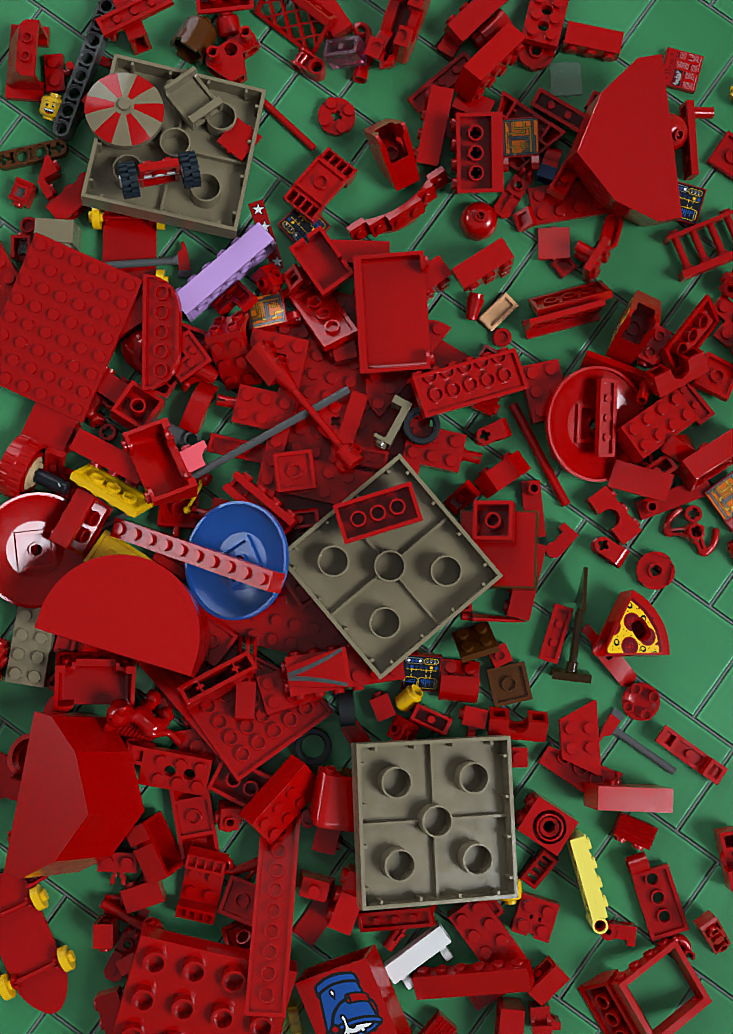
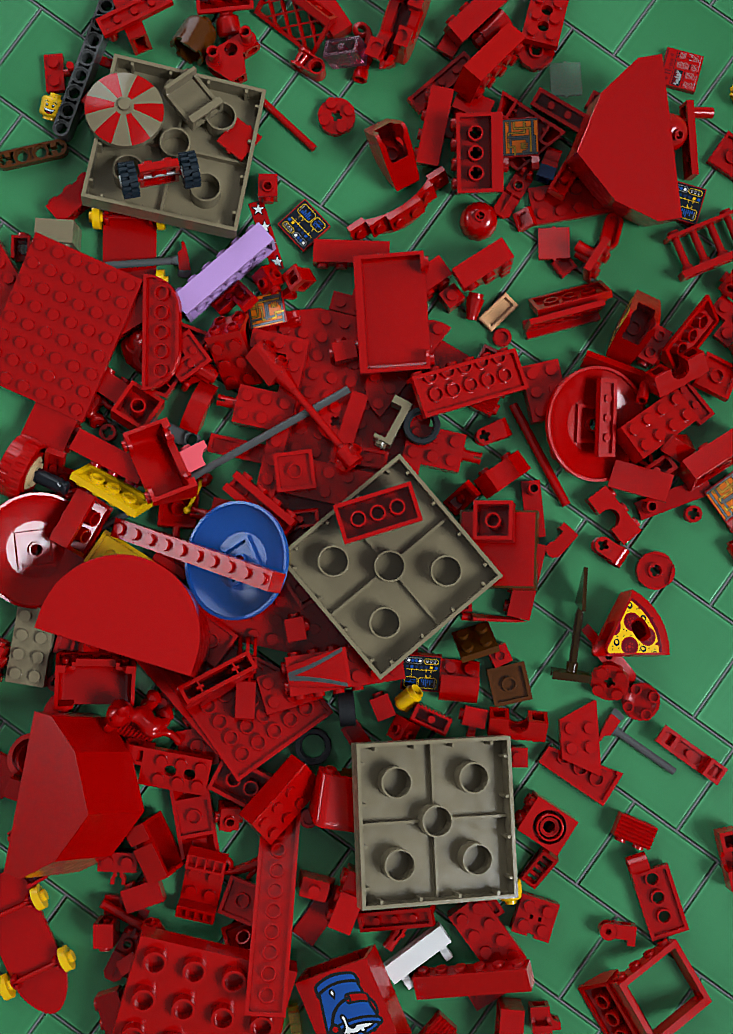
(21, 78): red windscreen -> none
(22, 193): red window -> none
(27, 225): red plate -> none
(48, 174): red slope -> none
(268, 188): none -> red brick
(296, 627): none -> red brick
(319, 185): red plate -> none
(321, 262): red piece -> none
(323, 317): red plate -> none
(326, 841): red brick -> none
(451, 297): none -> red brick
(548, 980): red brick -> none
(555, 633): red plate -> none
(588, 881): light yellow hinge -> none
(592, 41): red brick -> none
(618, 675): none -> red plate
(628, 797): brick -> none
(683, 941): red arm -> none
(686, 533): red piece -> none
(712, 932): red slope -> none

